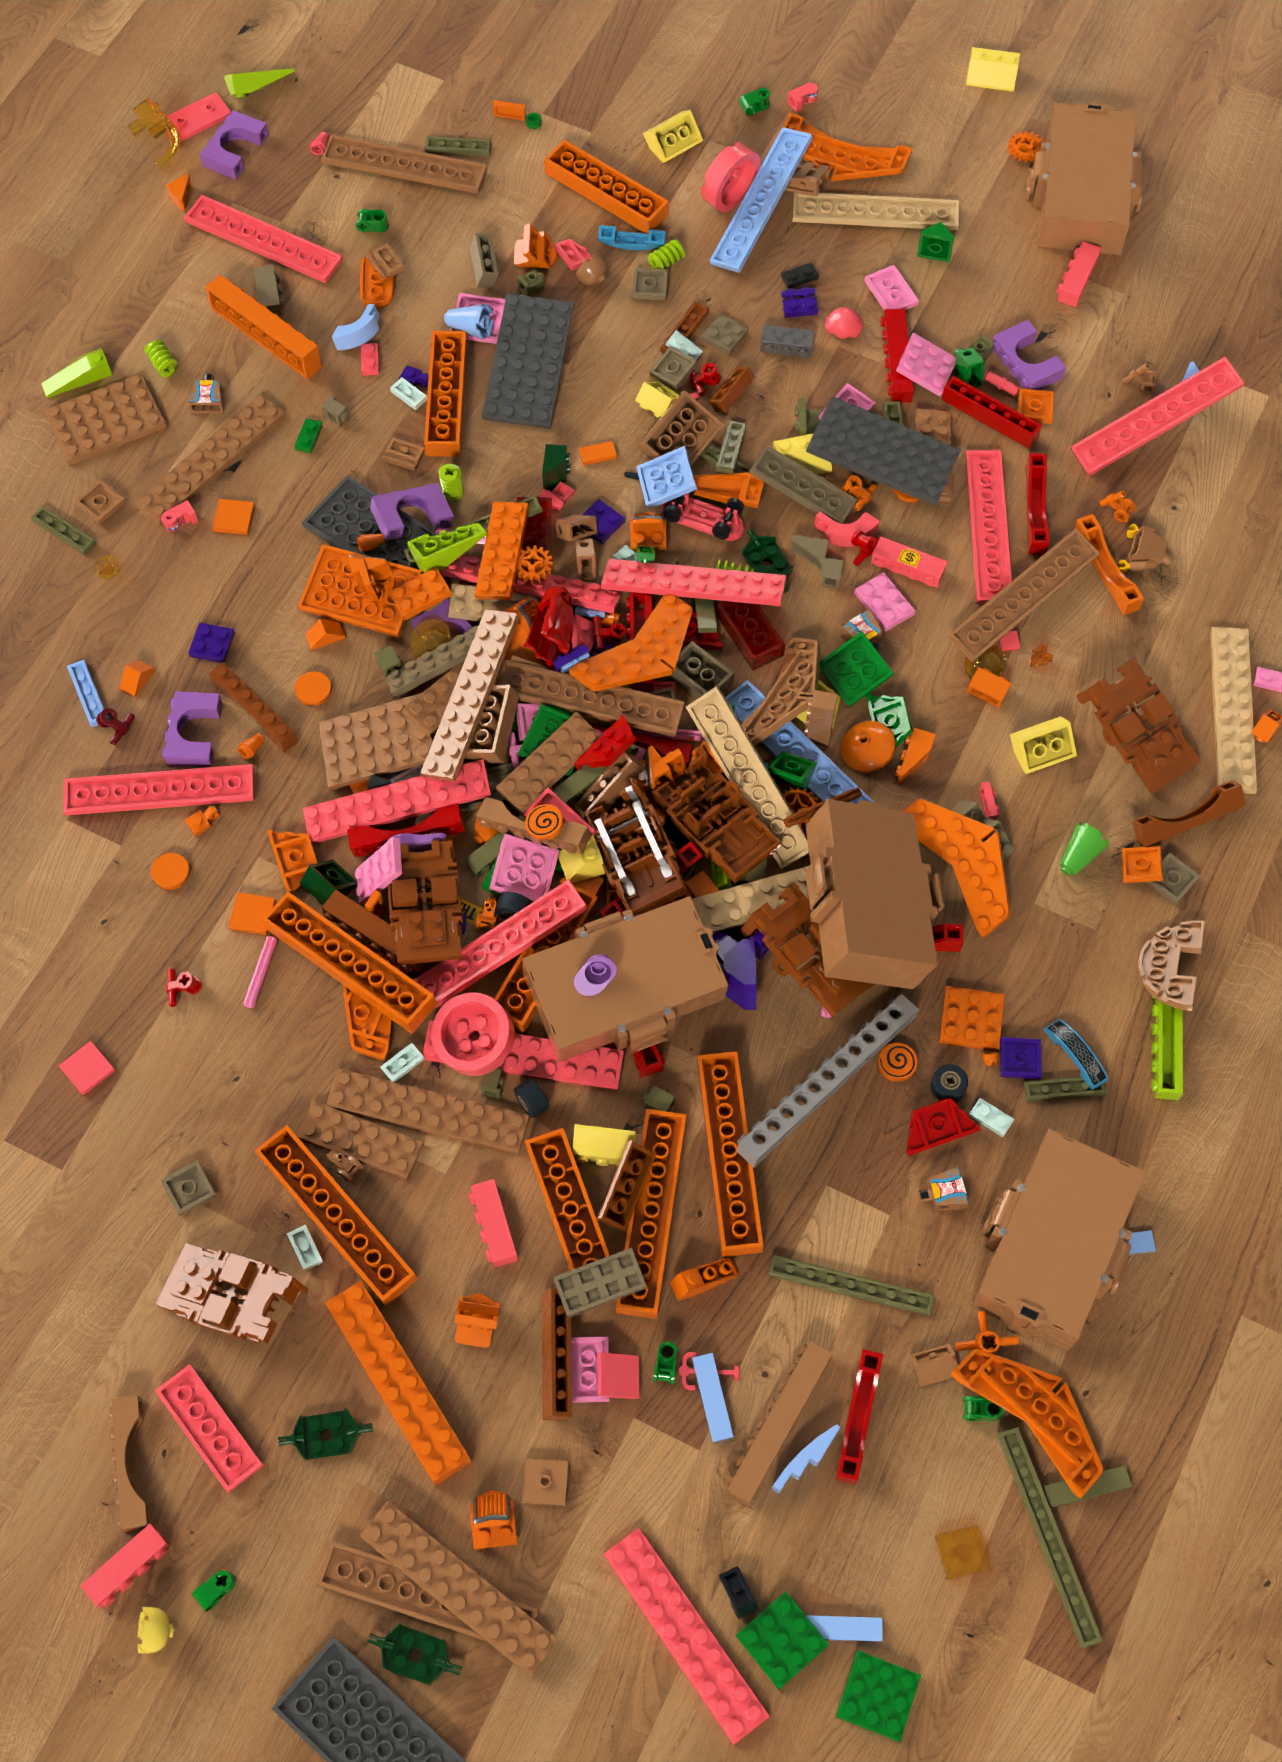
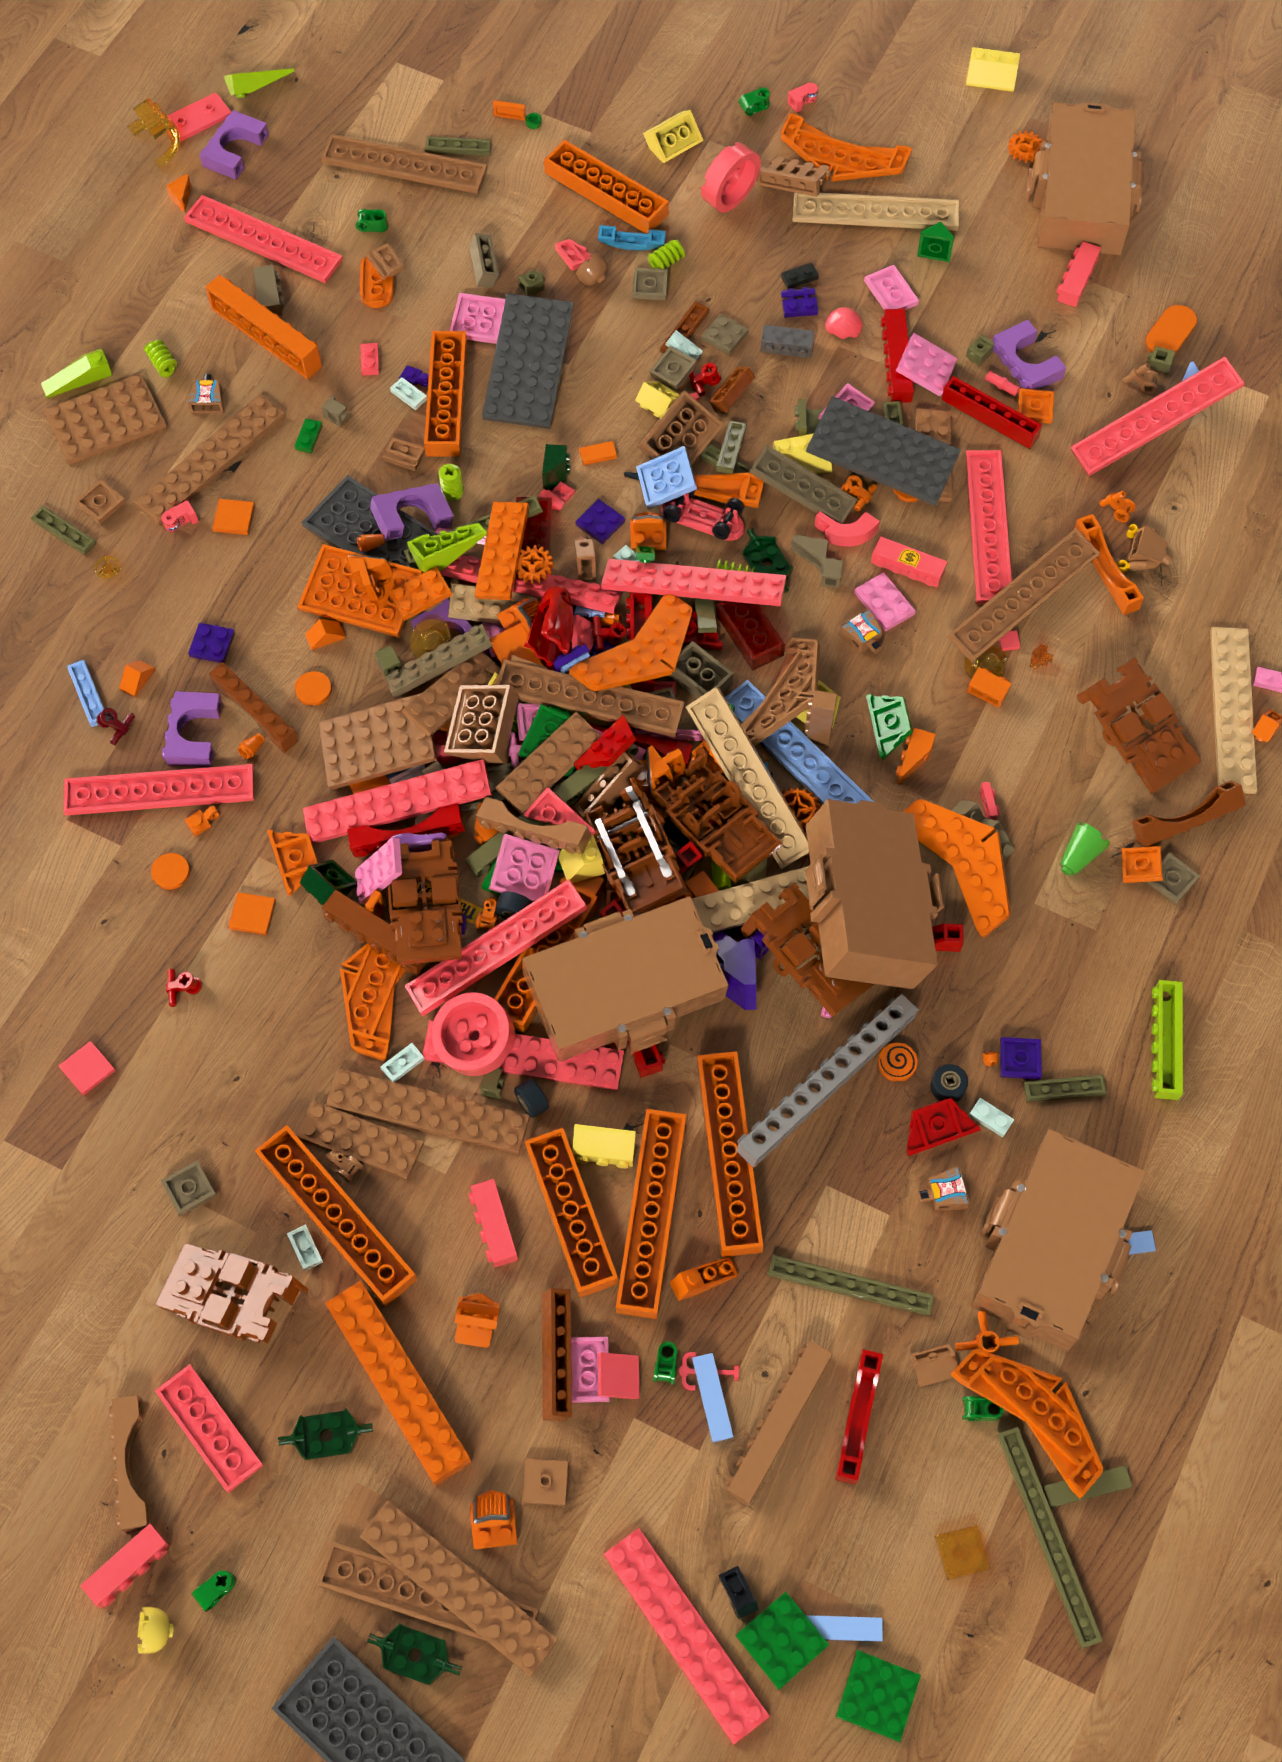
(260, 972): bright pink axle -> none
(319, 143): coral cone -> none
(350, 962): orange brick -> none
(358, 332): light blue arch -> none
(376, 782): pearl dark grey slope -> none
(470, 695): plate -> none
(472, 319): light blue cone -> none
(534, 249): orange piece -> none
(544, 822): orange tile -> none
(568, 527): medium nougat torso -> none
(595, 975): medium lavender piece -> none
(599, 1282): dark tan plate -> none
(626, 1186): dark orange slope -> none
(658, 1099): olive brick -> none
(761, 199): light blue plate -> none
(792, 769): green slope -> none
(808, 813): dark orange axle -> none
(810, 1454): light blue slope -> none
(855, 669): green plate -> none
(866, 546): red piece -> none
(873, 753): orange dish -> none
(969, 366): green torso -> none
(971, 1018): orange plate -> none
(1036, 504): red arch -> none
(1044, 744): light yellow slope -> none
(1079, 1052): slope -> none
(1160, 963): medium nougat plate -> none
(1161, 359): none -> olive brick
(1171, 328): none -> orange tile

